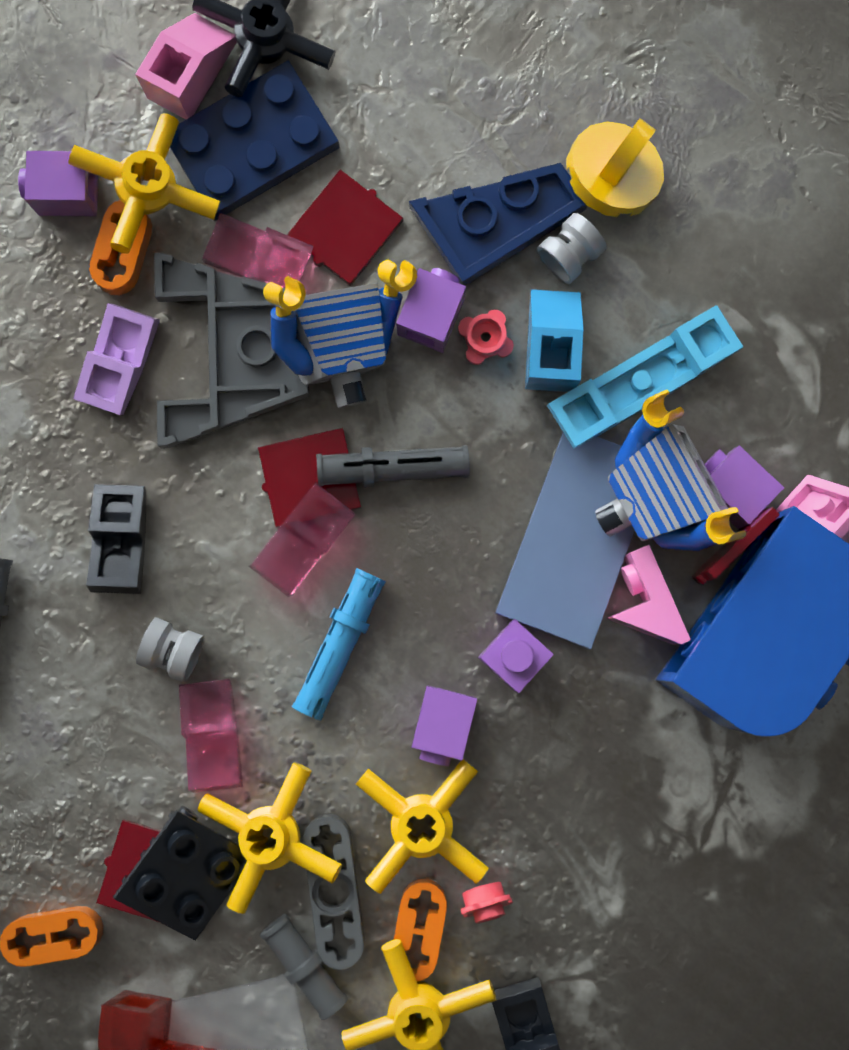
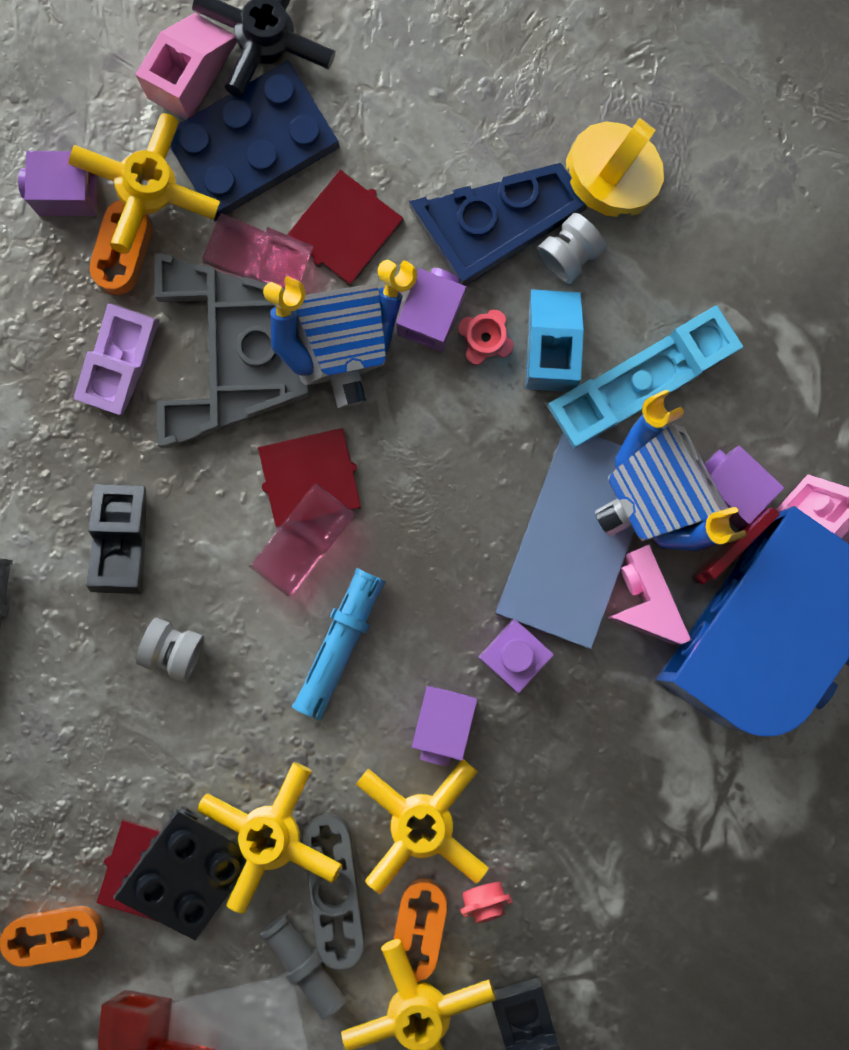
(210, 735): clear pink slope -> none
(392, 465): dark grey pin -> none

